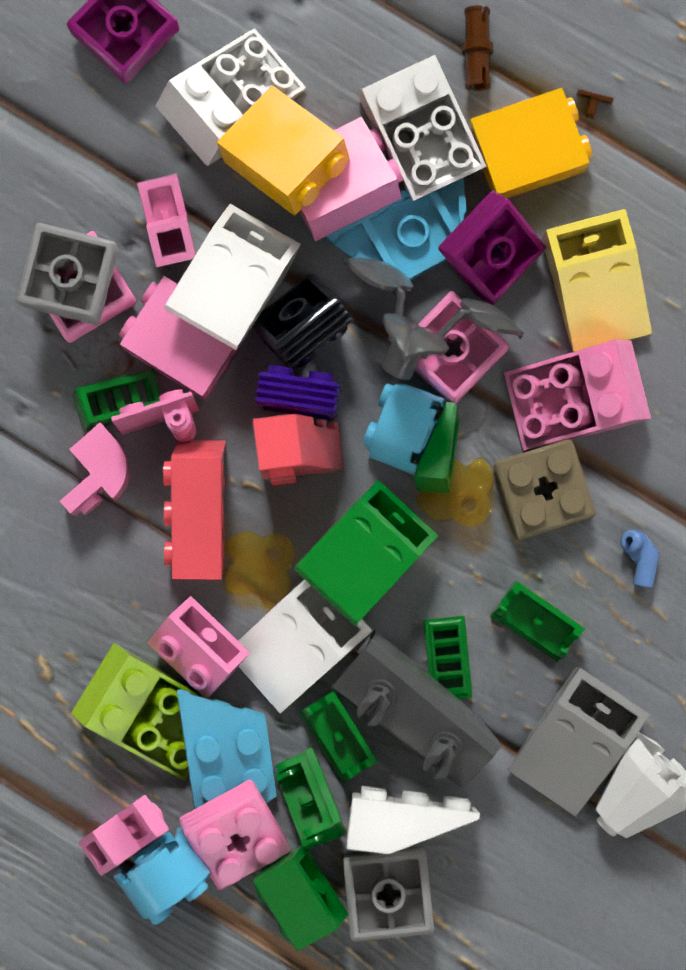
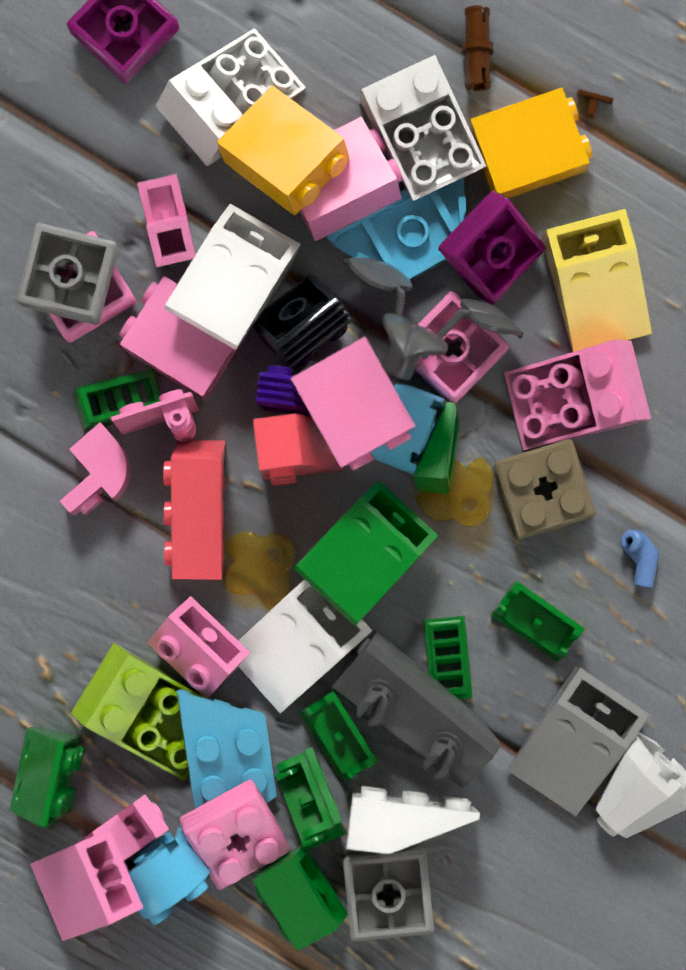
(45, 776): none -> green slope
(86, 885): none -> bright pink brick
(354, 404): none -> bright pink brick

